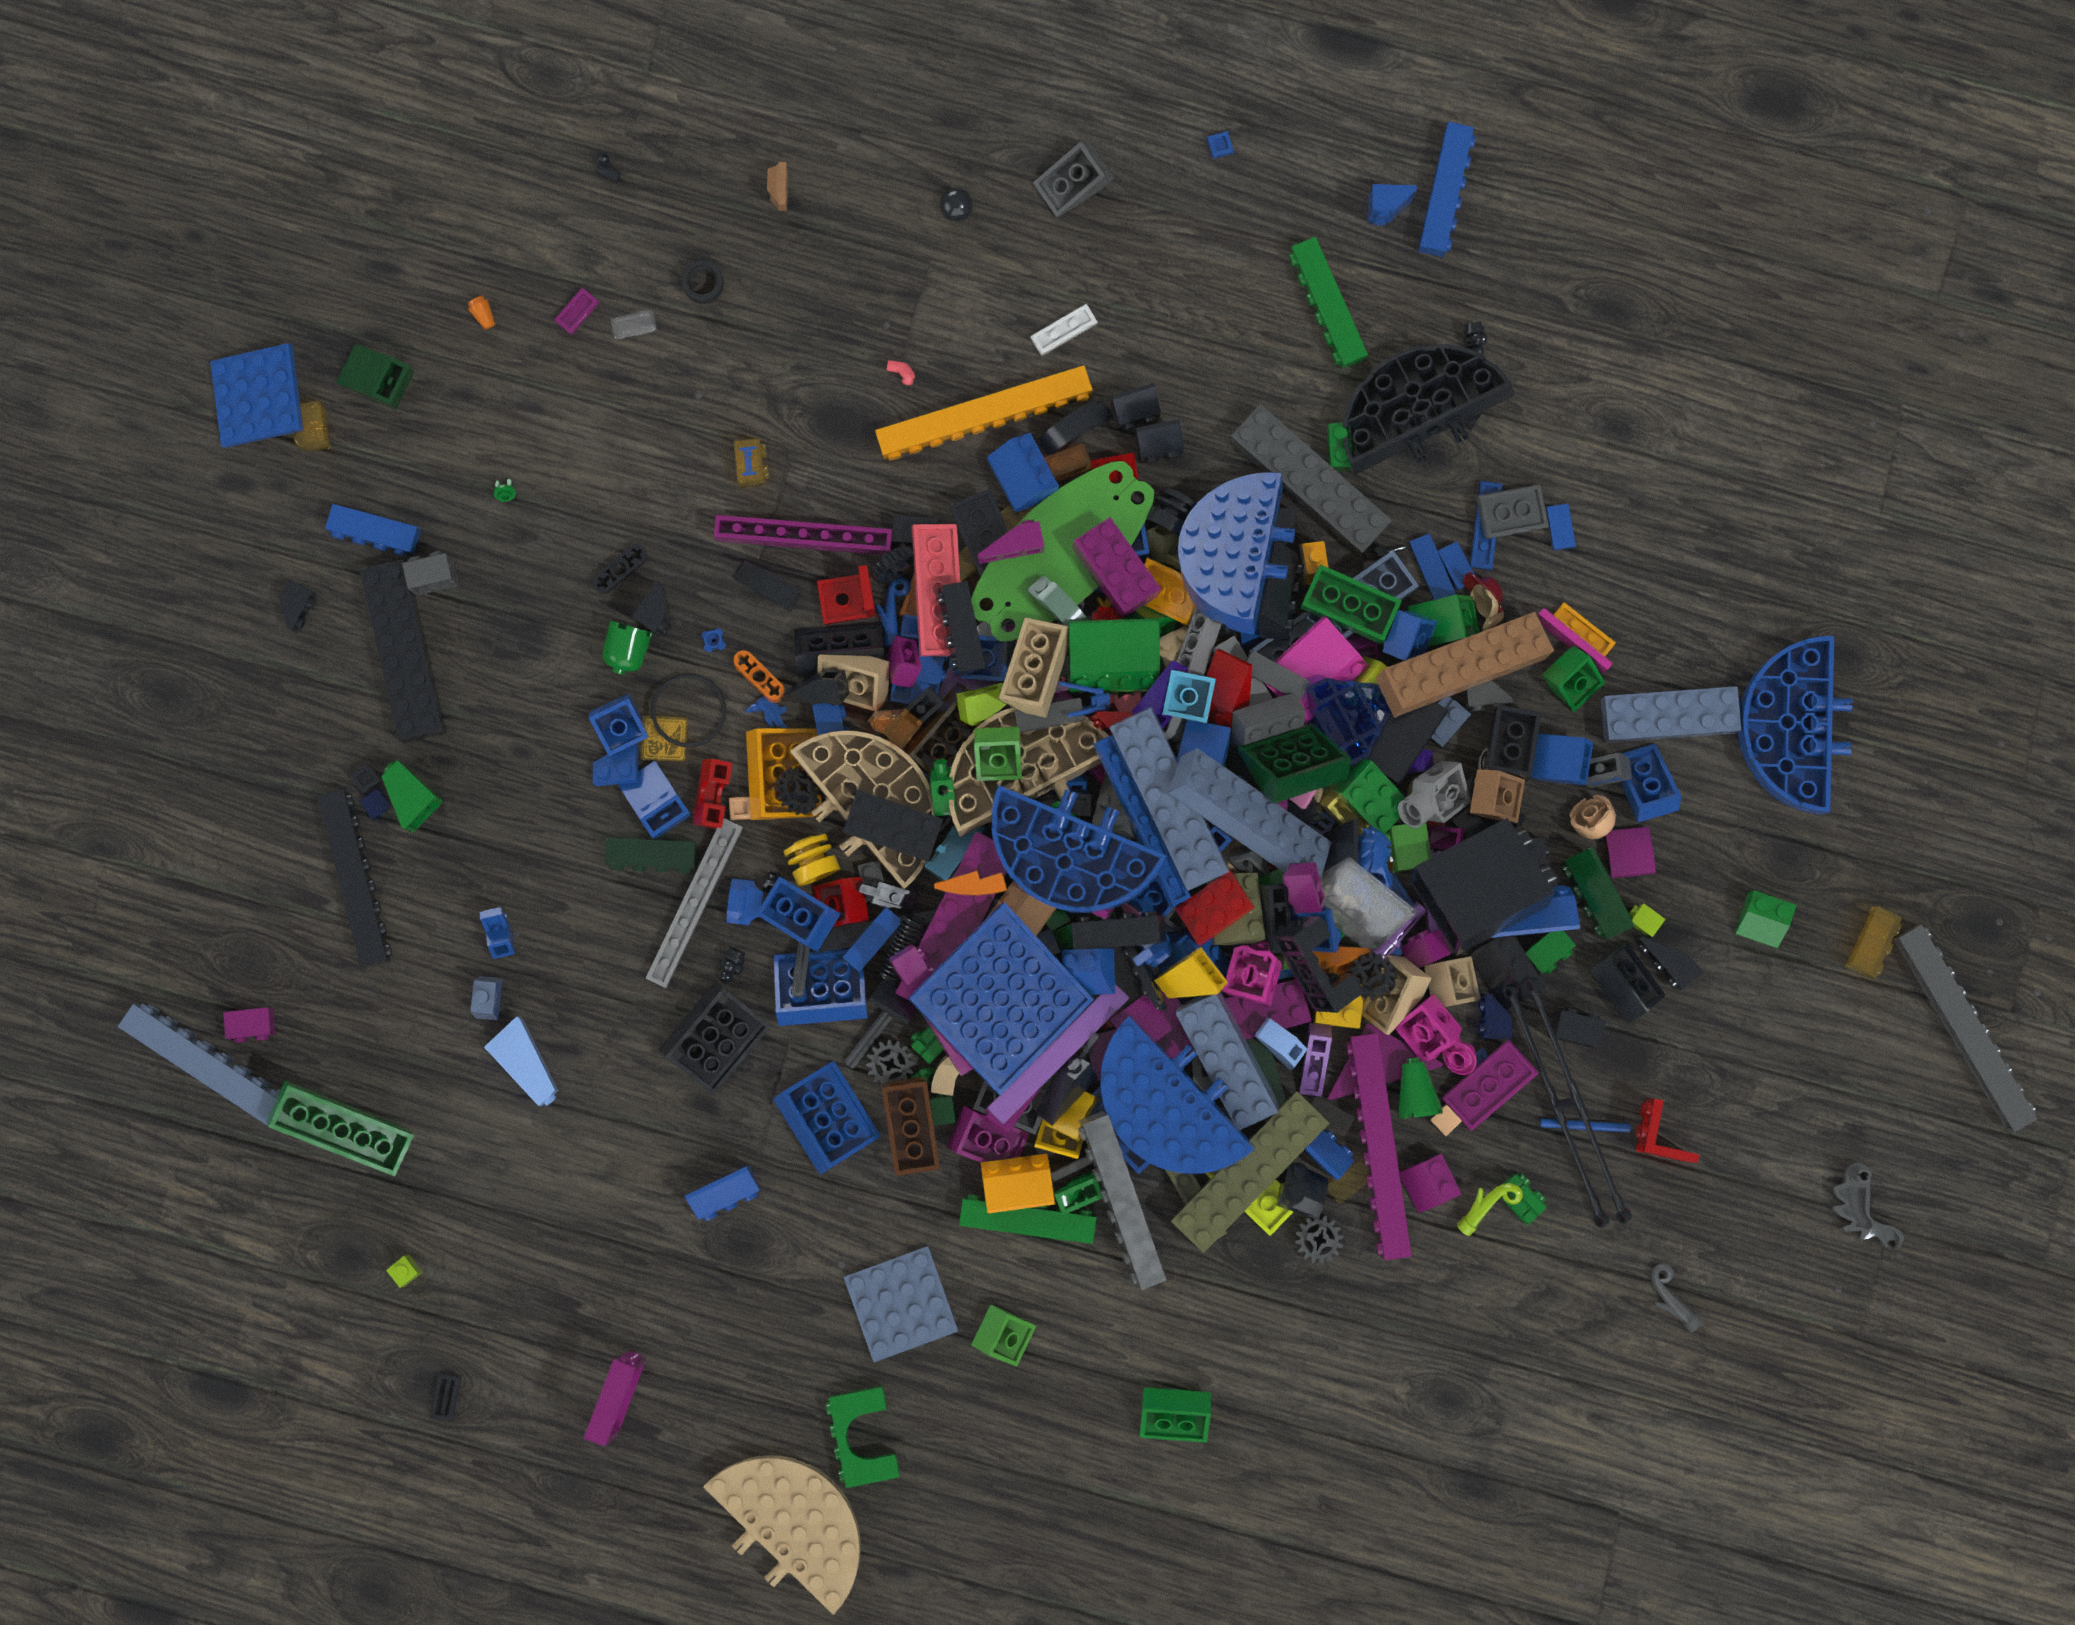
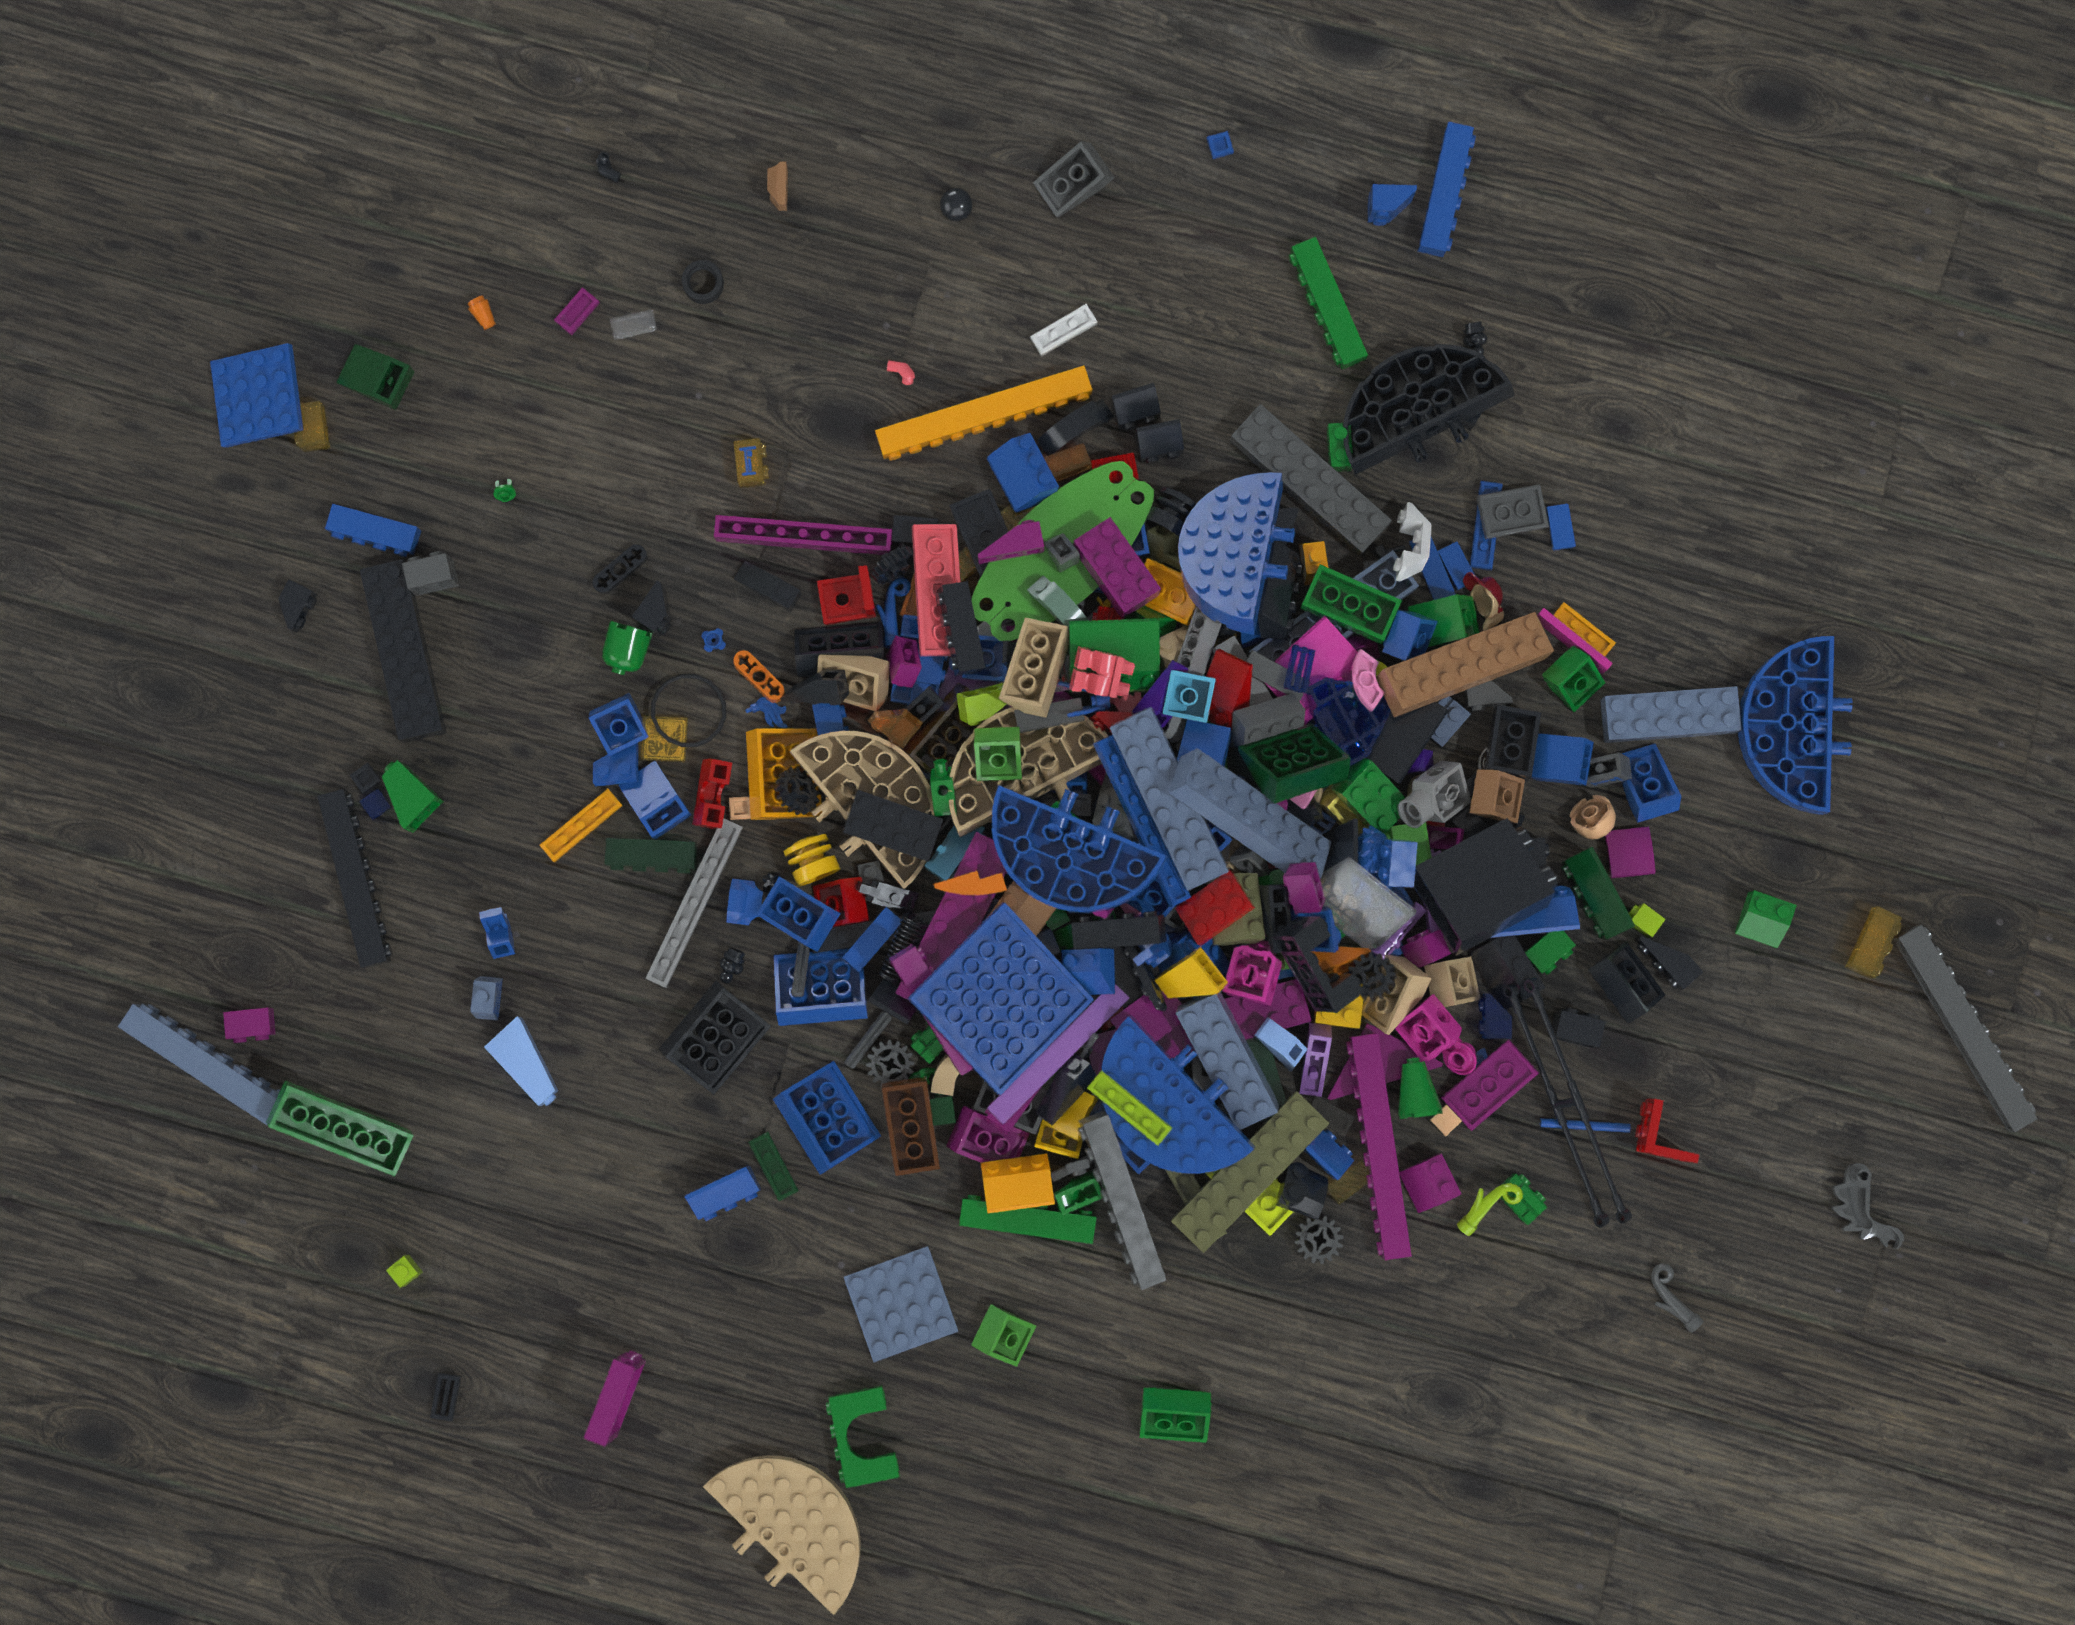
(581, 825): none -> light orange tile
(773, 1166): none -> dark green tile
(1062, 552): none -> dark grey slope
(1077, 1167): none -> dark grey plate
(1107, 676): none -> coral hips
(1129, 1107): none -> lime tile
(1308, 667): none -> clear blue tile
(1365, 680): none -> bright pink tile
(1398, 862): none -> brick
(1413, 524): none -> white slope

